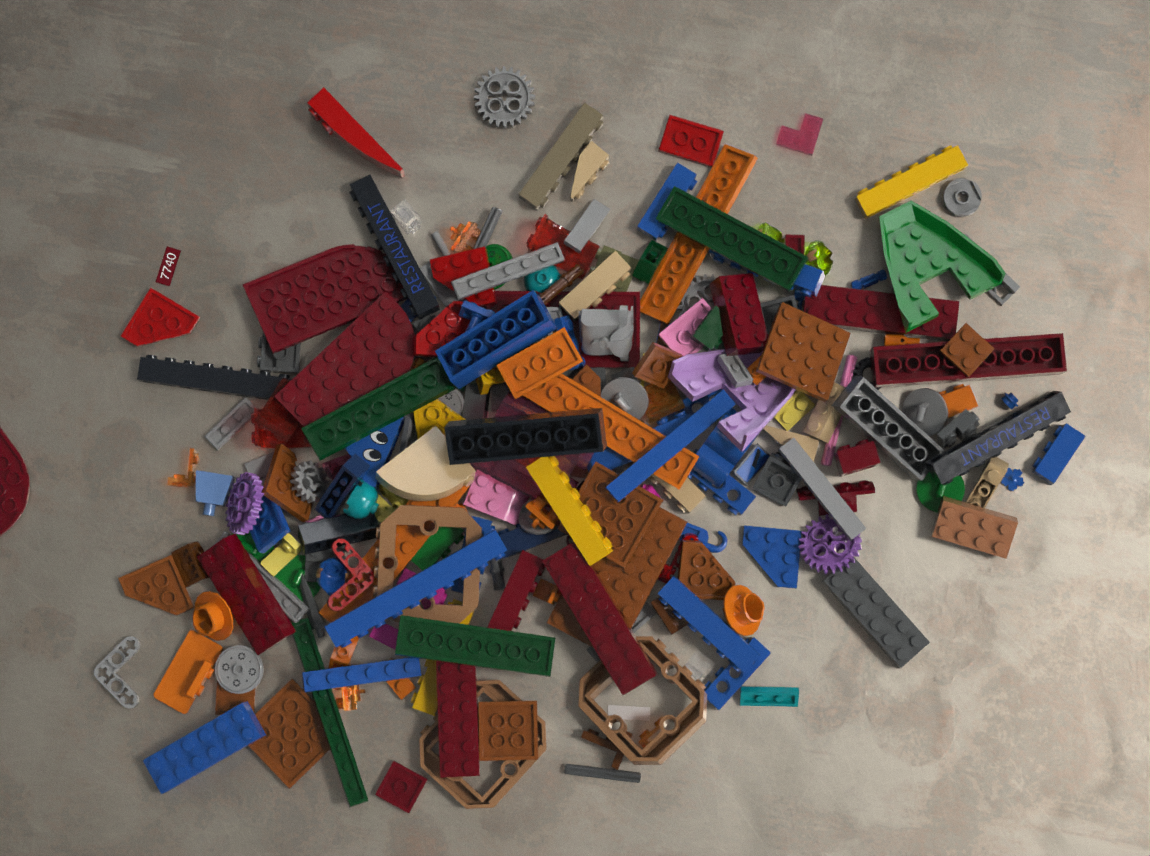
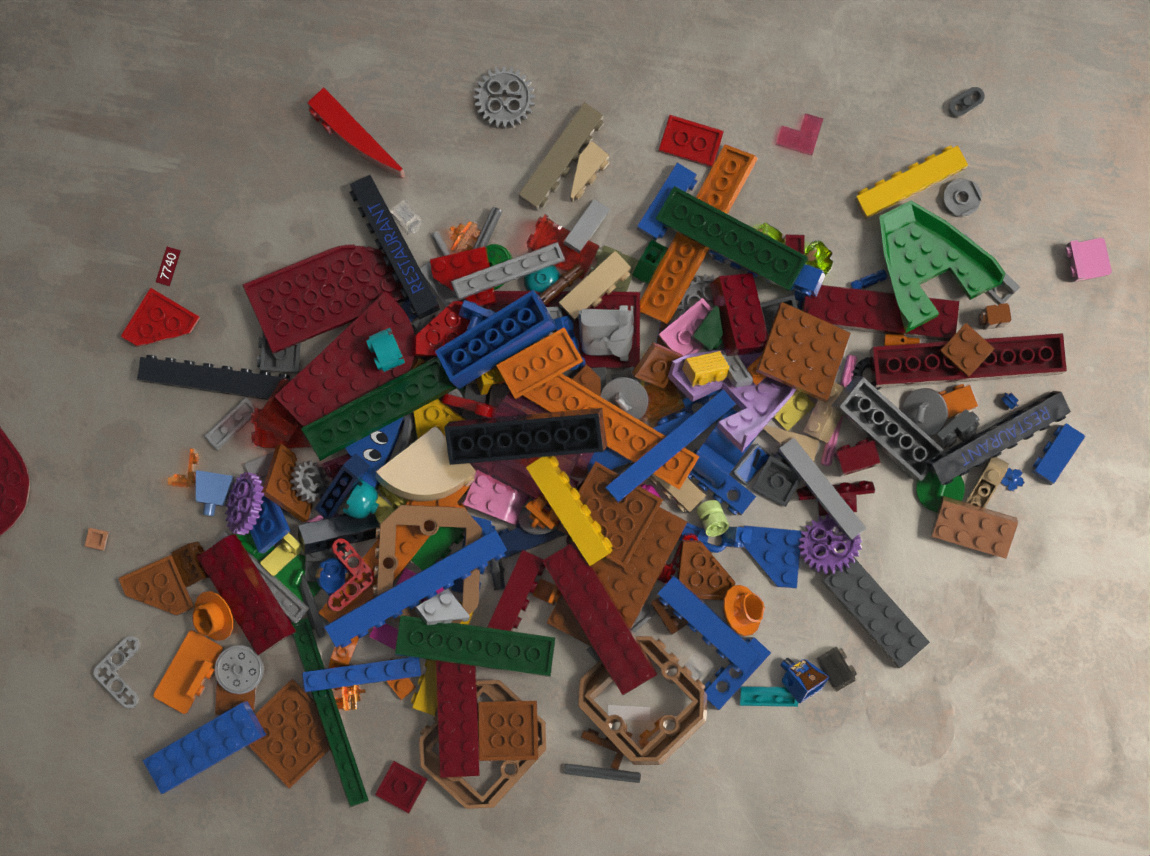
(96, 539): none -> nougat plate
(385, 349): none -> teal brick
(441, 609): none -> light grey wing
(478, 407): none -> red beam
(706, 368): none -> yellow brick
(712, 518): none -> yellowish green wheel
(736, 537): none -> blue brick
(802, 679): none -> torso
(835, 666): none -> clear smoke brick
(966, 102): none -> dark grey plate
(995, 316): none -> dark orange brick
(1088, 259): none -> bright pink bracket

